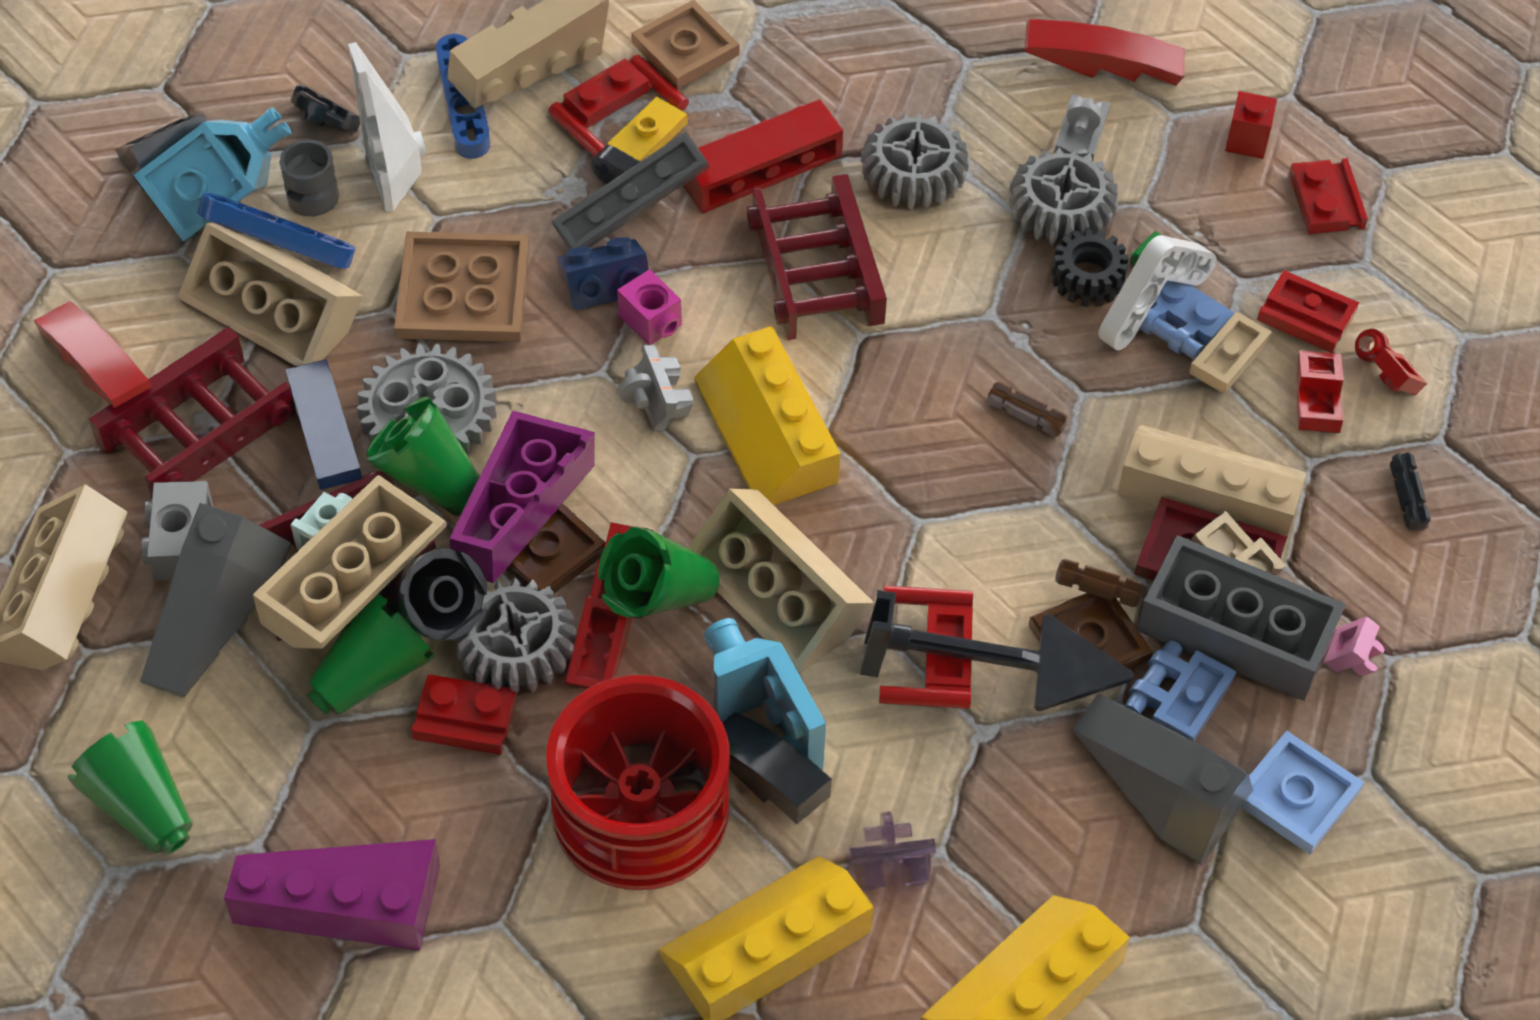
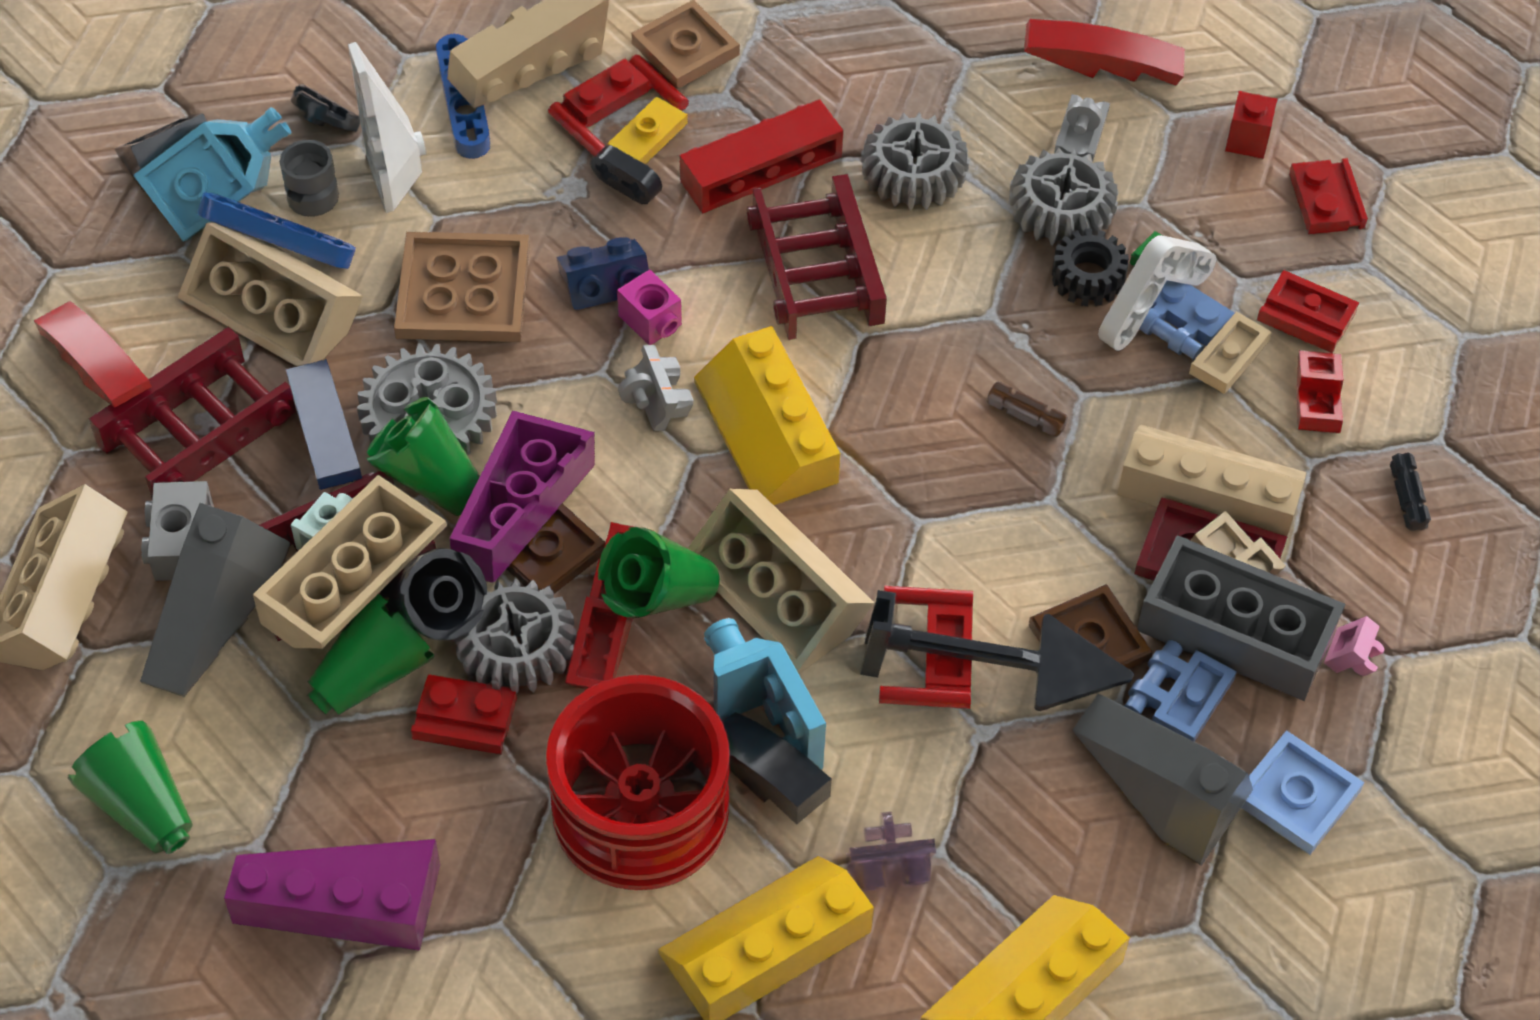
(631, 193): dark grey tile -> none
(1099, 582): reddish brown axle -> none
(1396, 370): red plate -> none

